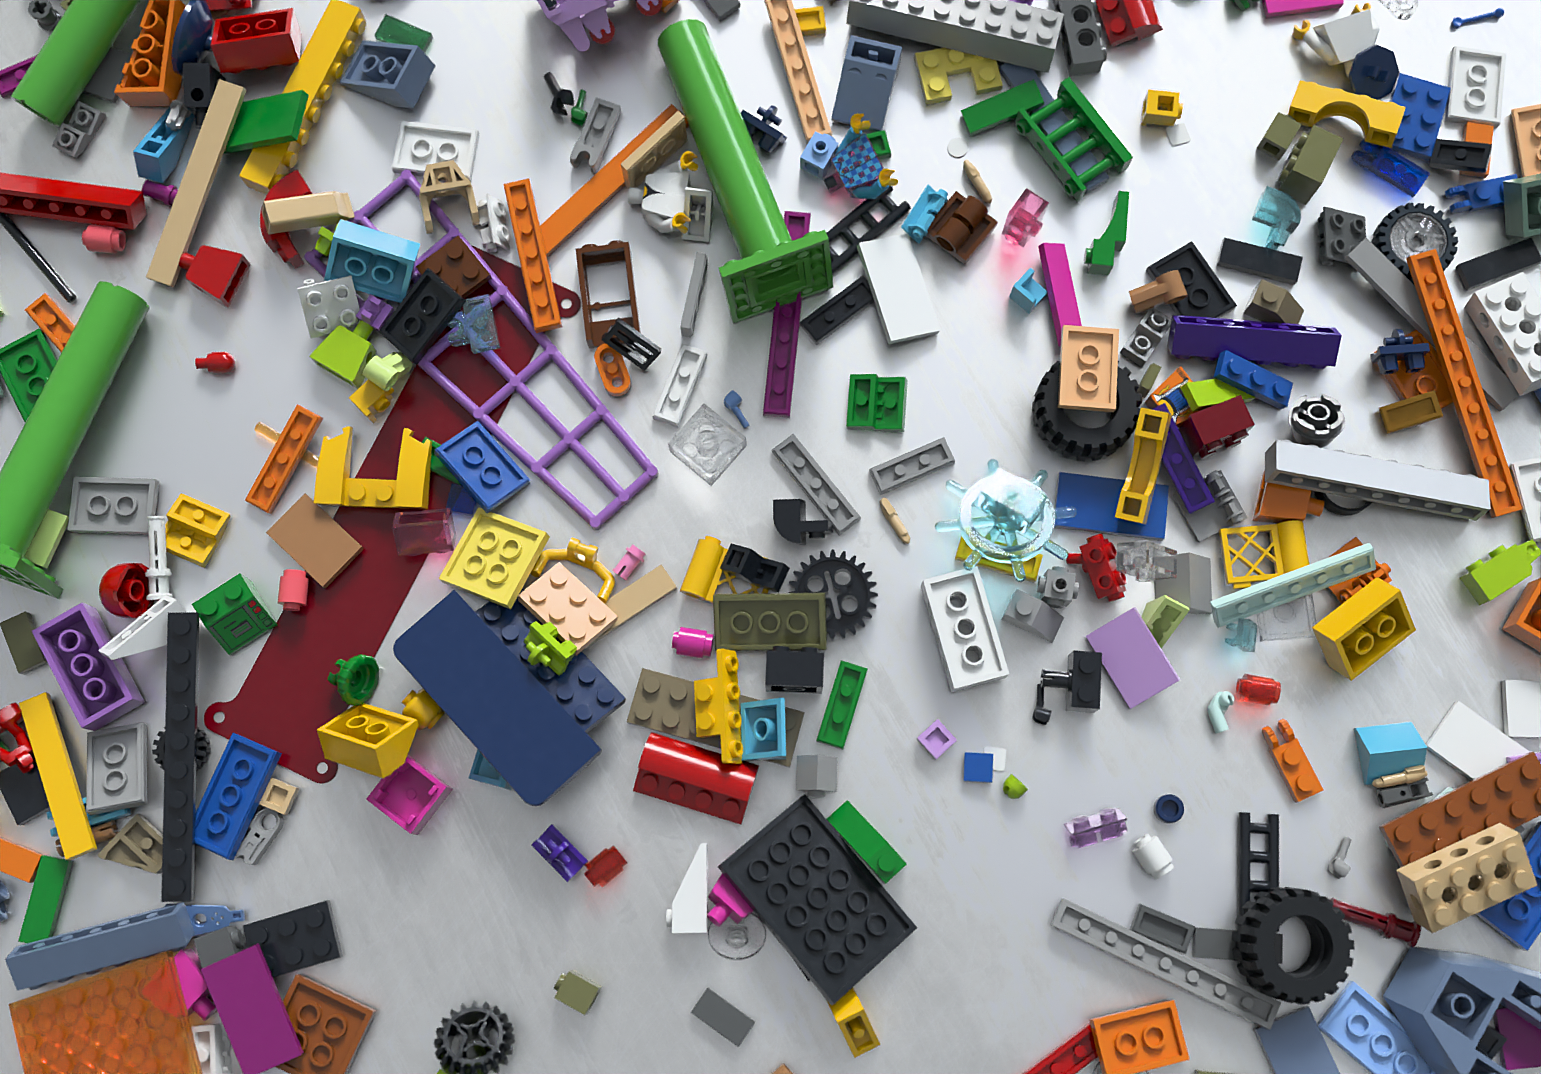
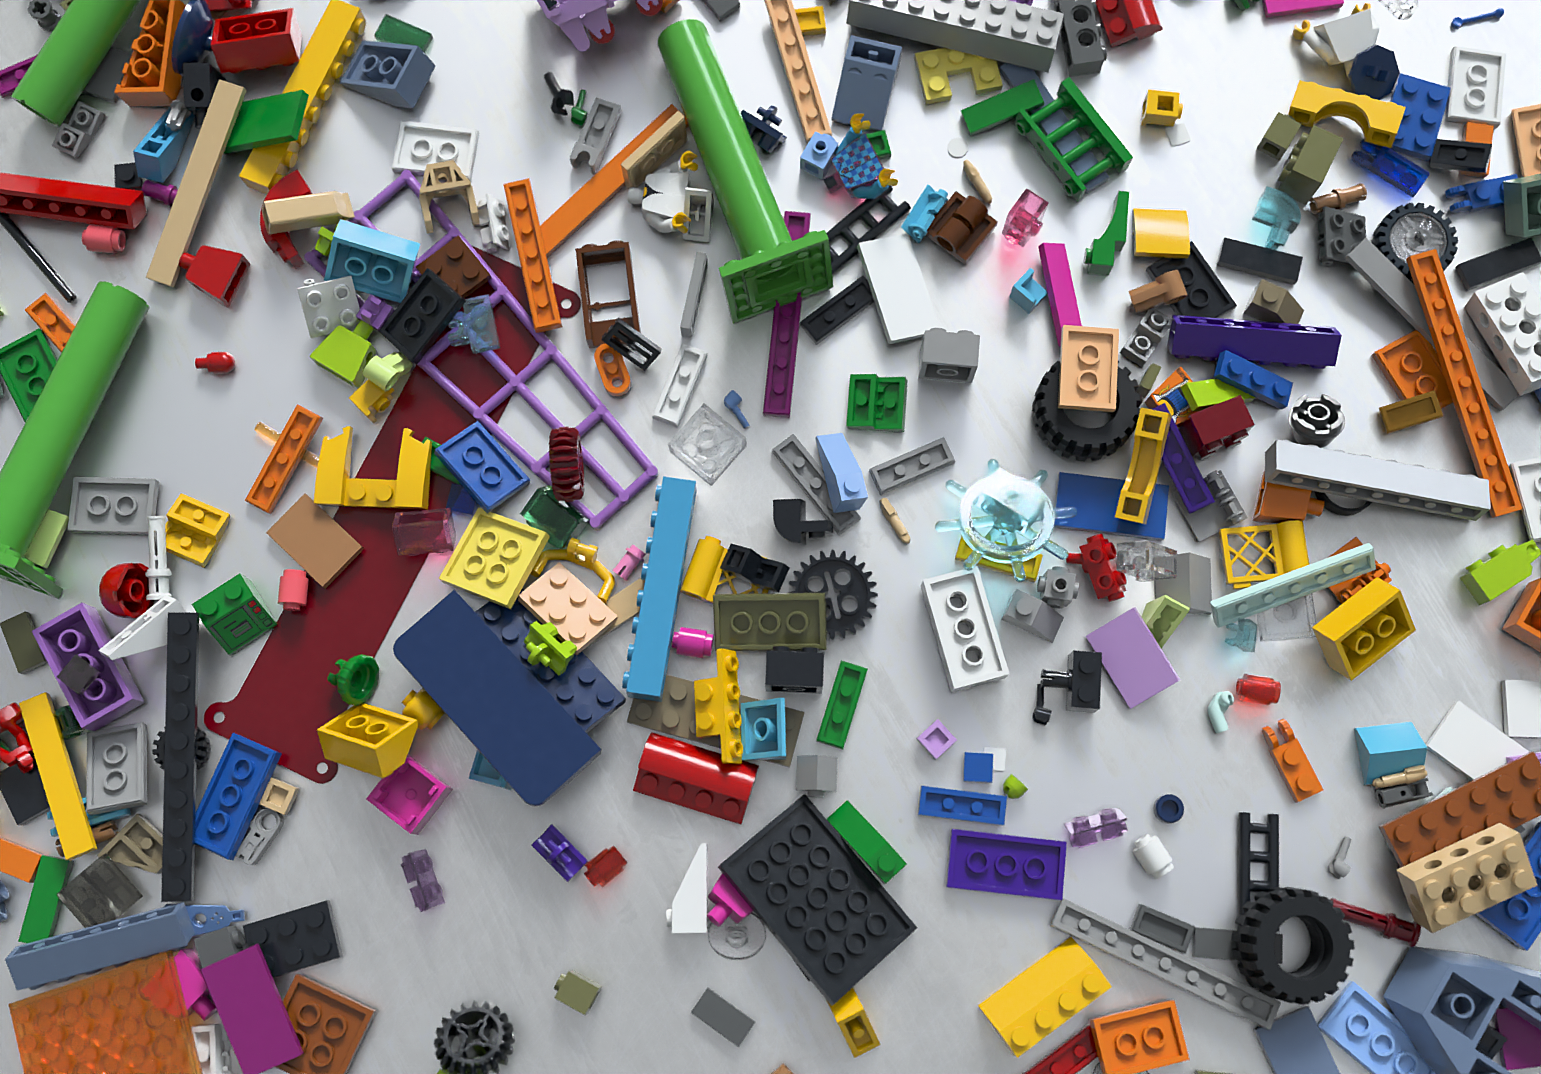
(69, 723): none -> clear green bush
(78, 674): none -> clear smoke tile
(99, 893): none -> clear smoke slope
(127, 177): none -> black plate
(419, 867): none -> clear purple hinge
(554, 517): none -> clear green brick
(566, 464): none -> dark red gear
(661, 589): none -> dark azure brick
(841, 473): none -> light blue slope
(949, 355): none -> light grey brick
(962, 805): none -> blue plate
(1006, 864): none -> dark purple plate
(1044, 996): none -> yellow slope
(1160, 233): none -> yellow slope
(1338, 198): none -> medium nougat pin
(1399, 349): dark blue hips -> none

